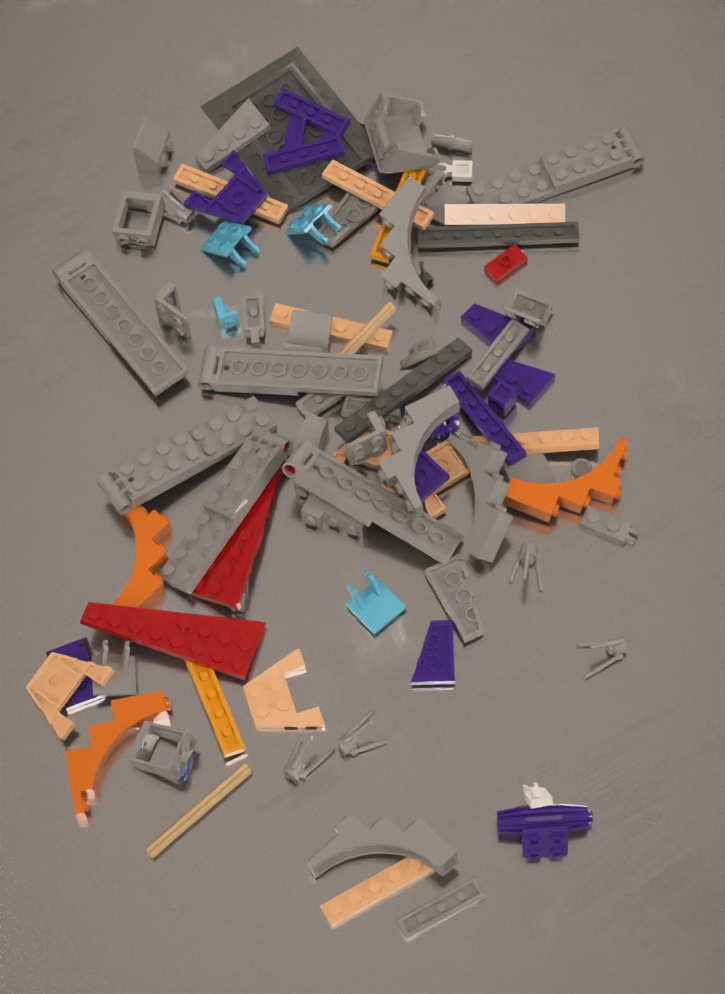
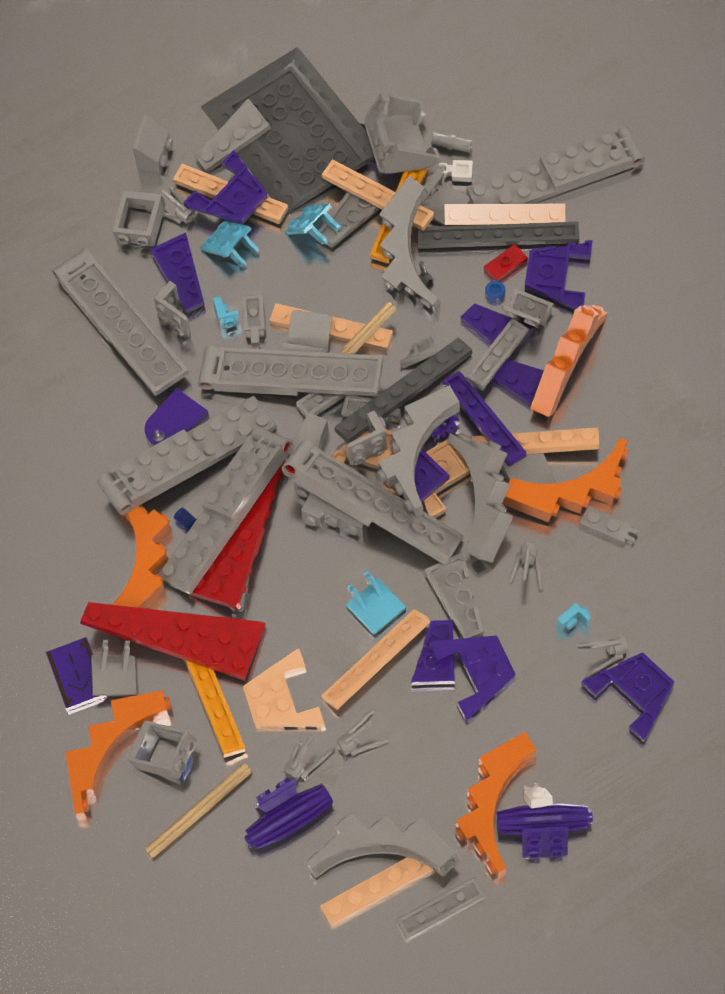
(58, 681): light nougat wing -> none
(174, 415): none -> dark purple tile
(178, 267): none -> dark purple wing
(184, 518): none -> clear blue hinge
(285, 812): none -> dark purple plate
(294, 151): dark purple plate -> none
(375, 659): none -> light nougat plate
(478, 826): none -> orange arch
(484, 663): none -> dark purple wing
(495, 291): none -> blue tile
(502, 397): dark purple brick -> none
(548, 272): none -> dark purple wing
(569, 618): none -> medium azure bracket
(570, 347): none -> orange arch
(580, 467): light grey tile -> none
(639, 681): none -> dark purple wing

